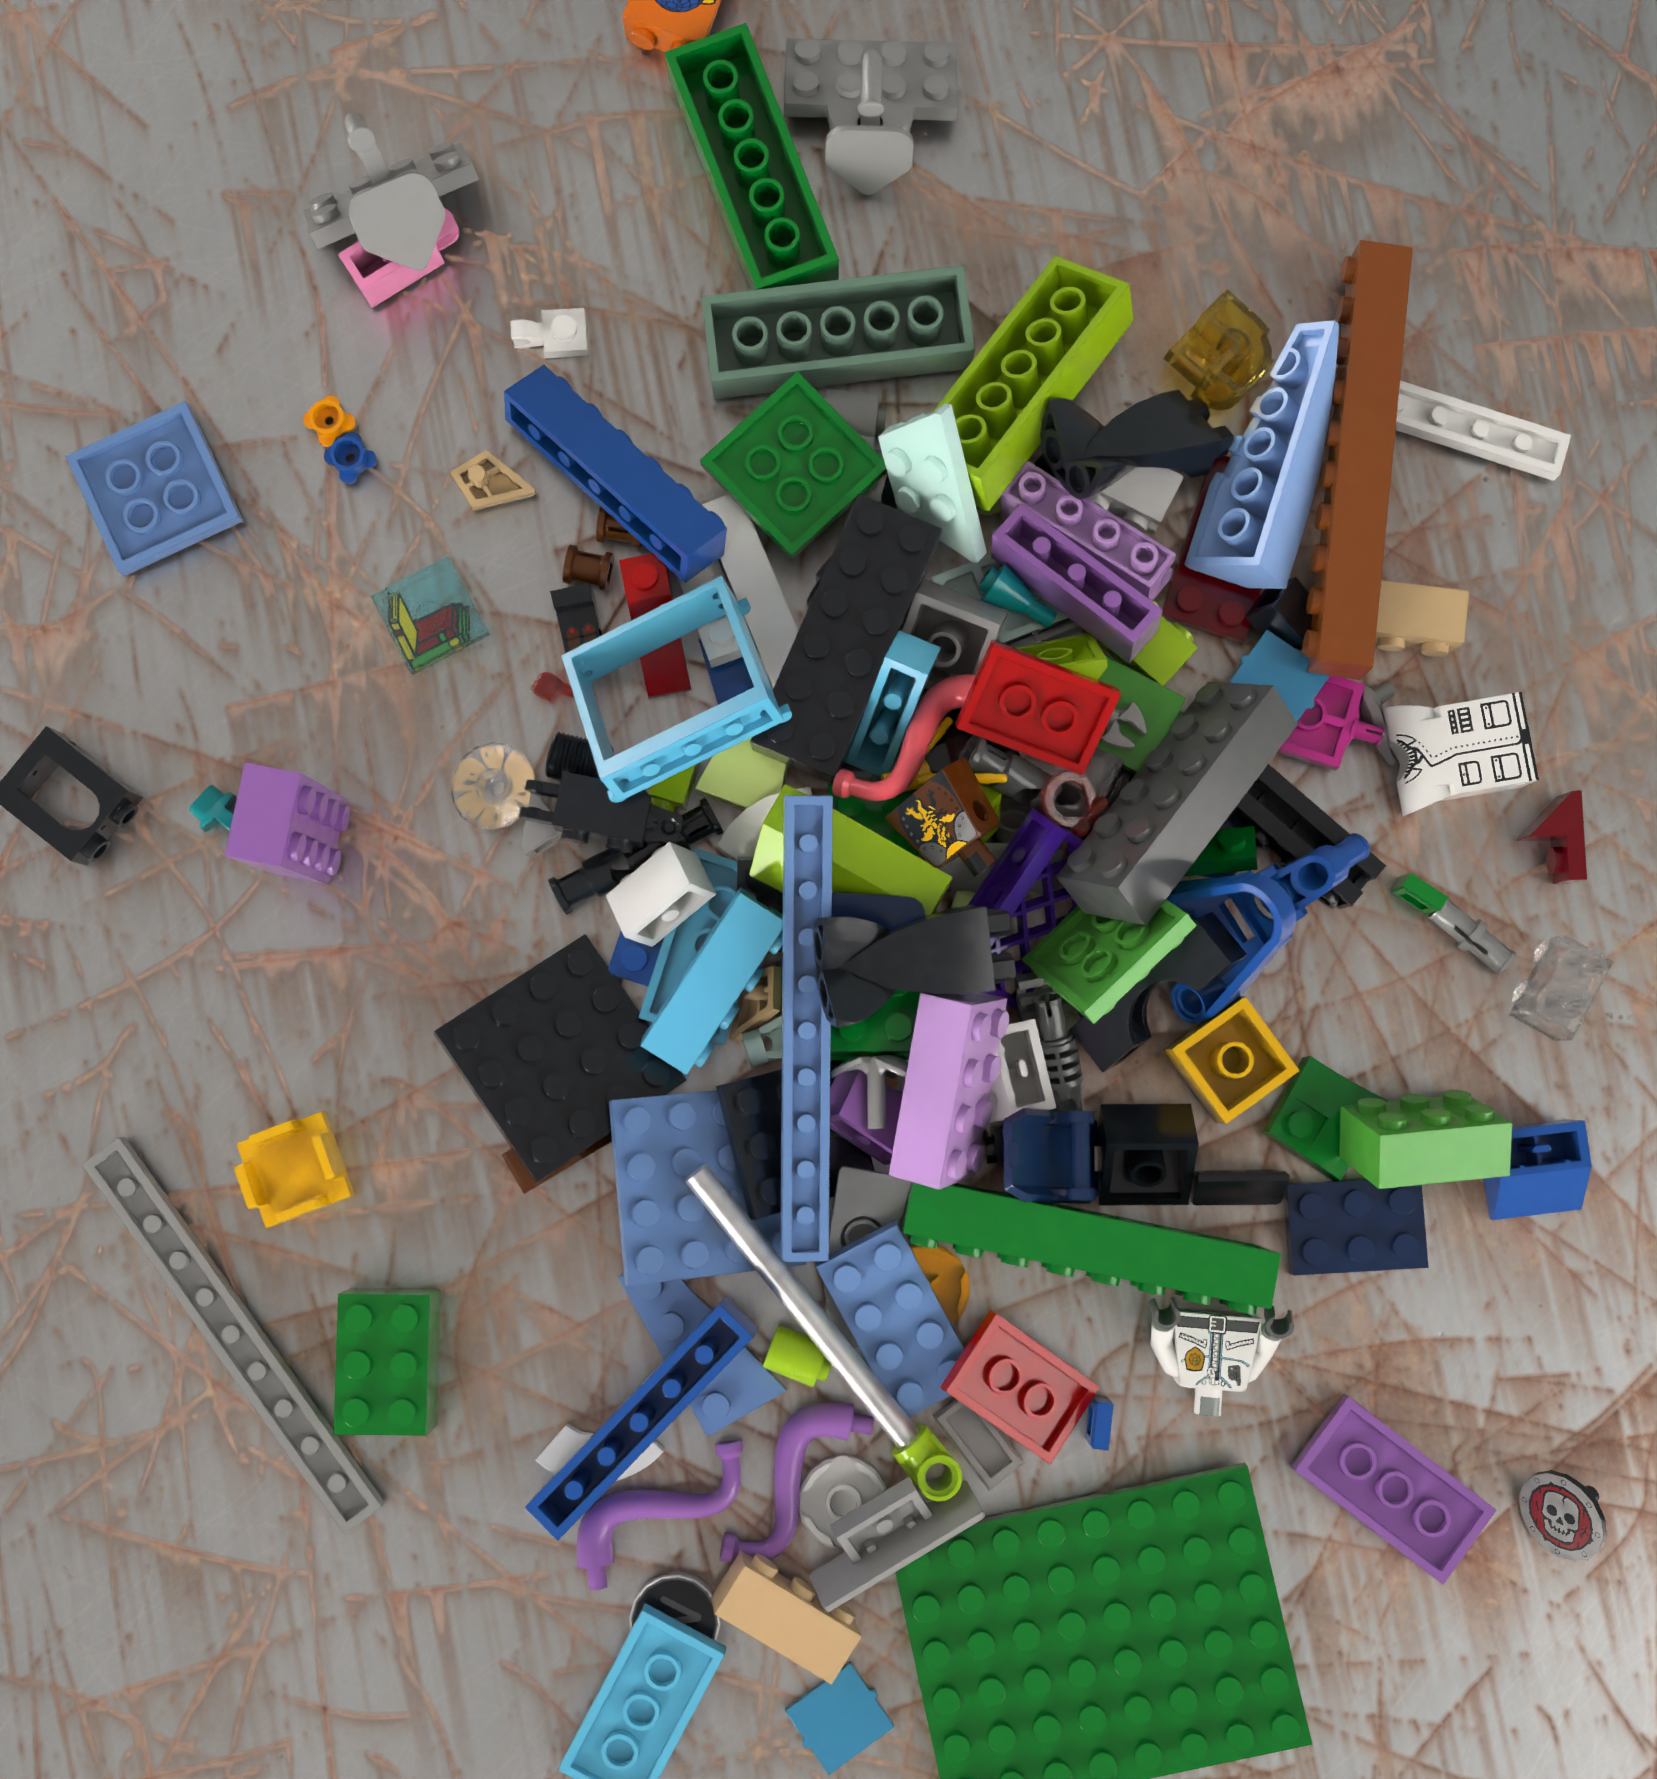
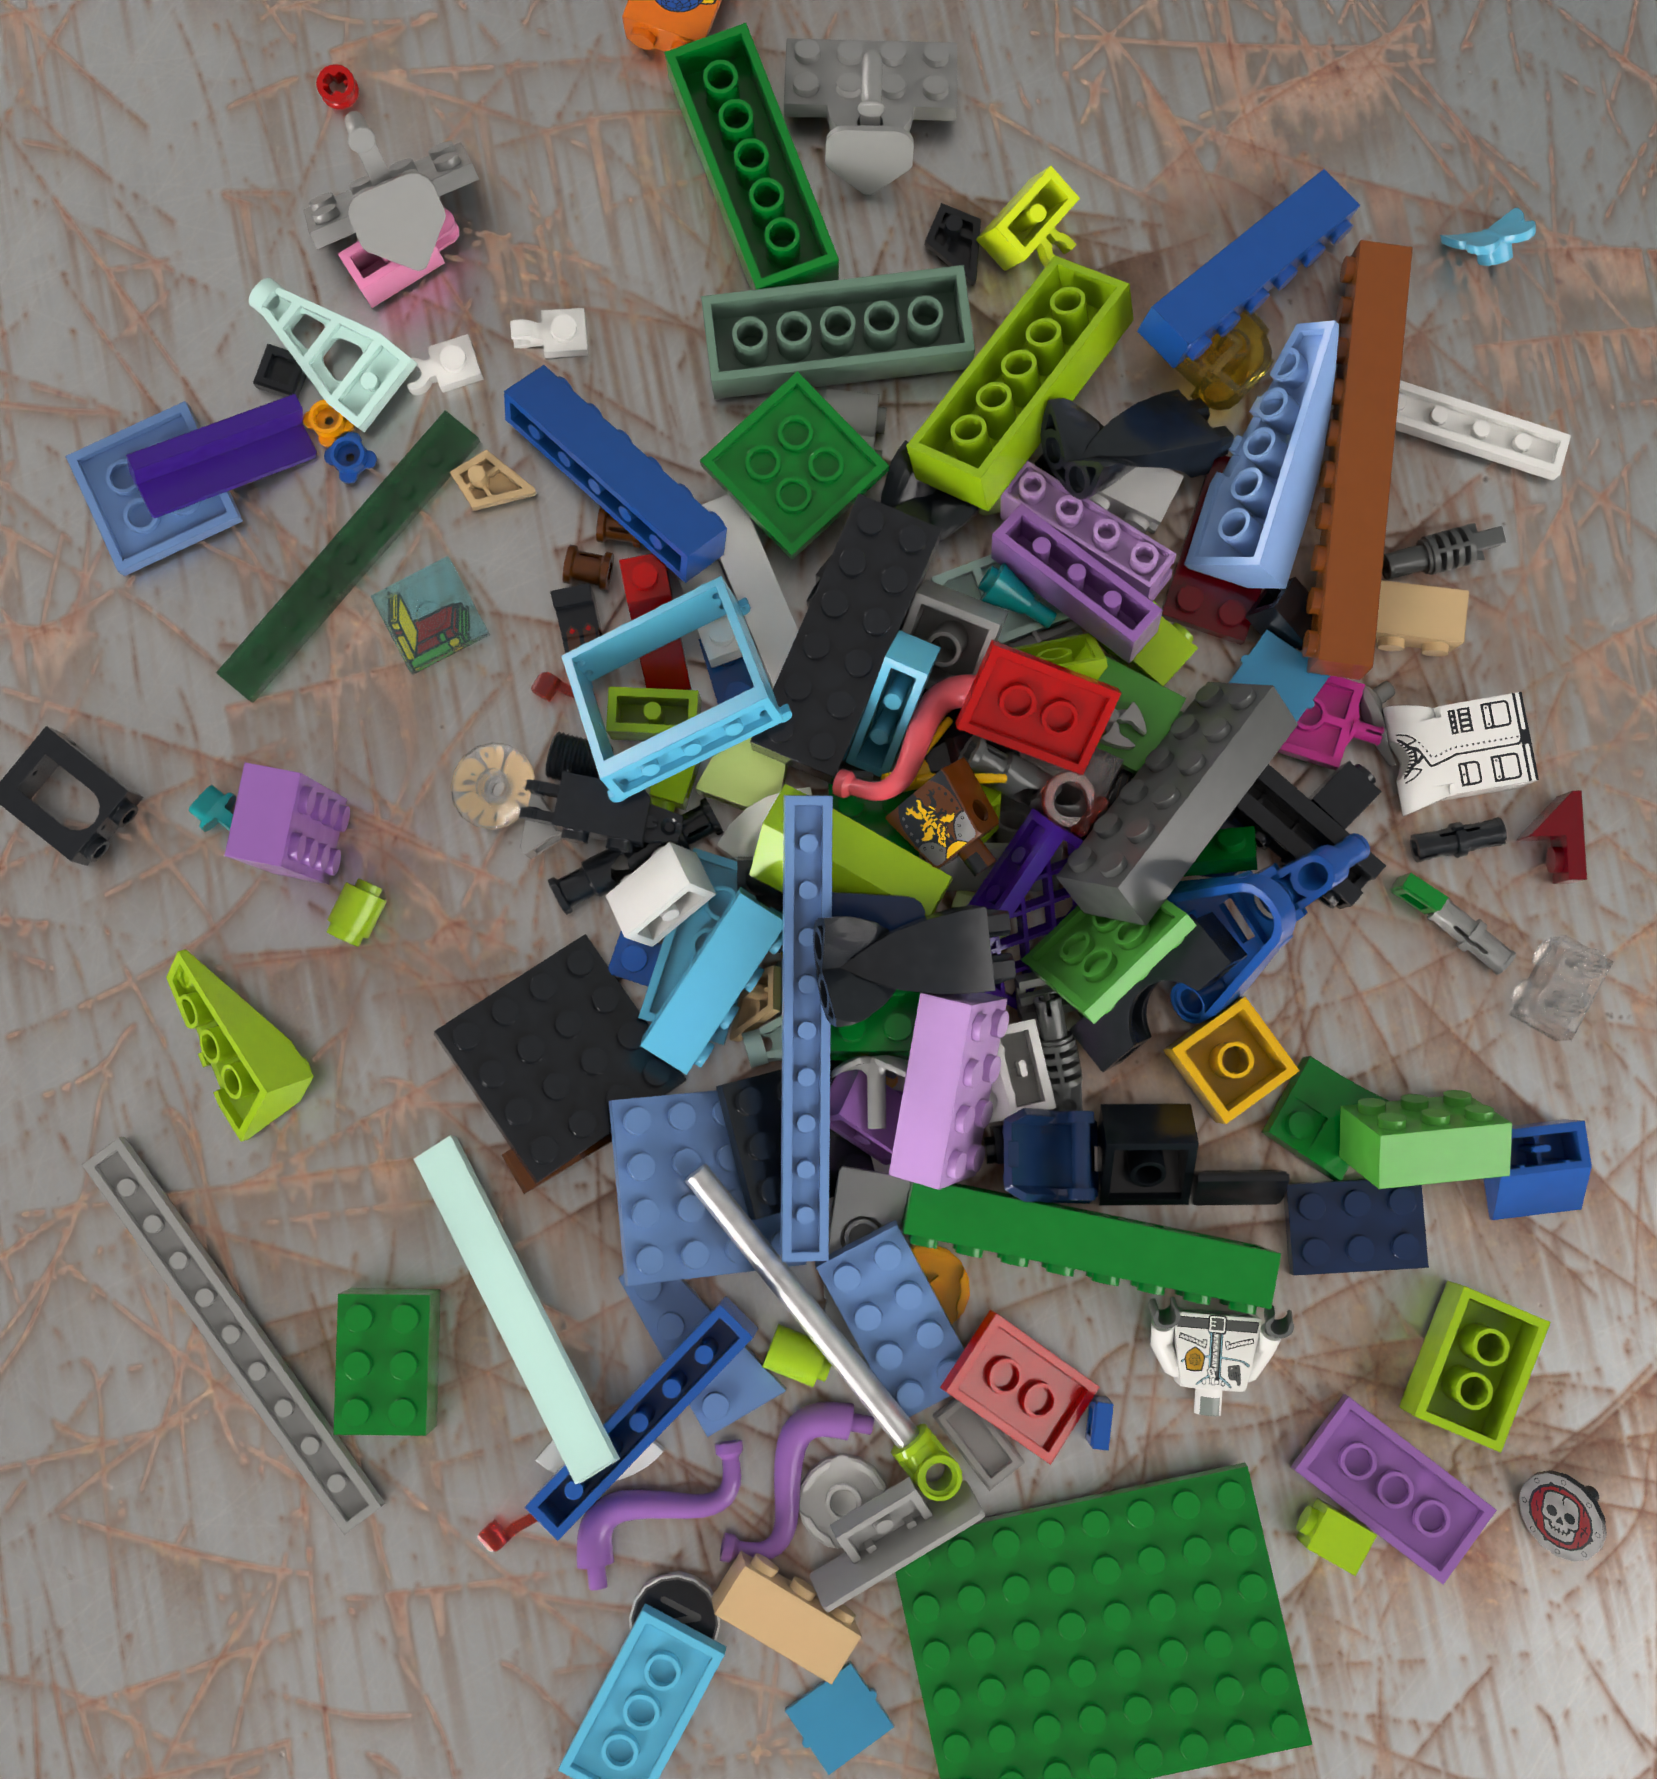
(221, 456): none -> dark purple panel
(250, 1057): none -> lime wedge
(279, 373): none -> black tile
(292, 1169): yellow panel -> none
(337, 74): none -> red bush
(348, 557): none -> clear green tile
(356, 912): none -> lime brick
(370, 380): none -> light aqua plate
(450, 364): none -> white plate
(495, 1536): none -> clear red hand
(516, 1310): none -> light aqua tile
(645, 712): none -> lime brick
(933, 479): light aqua wing -> none
(954, 239): none -> black piece
(1030, 222): none -> neon yellow brick
(1248, 268): none -> blue brick
(1335, 1536): none -> lime brick
(1346, 793): none -> black brick
(1443, 551): none -> dark grey hinge
(1458, 839): none -> black pin
(1474, 1365): none -> lime brick
(1495, 243): none -> medium azure animal

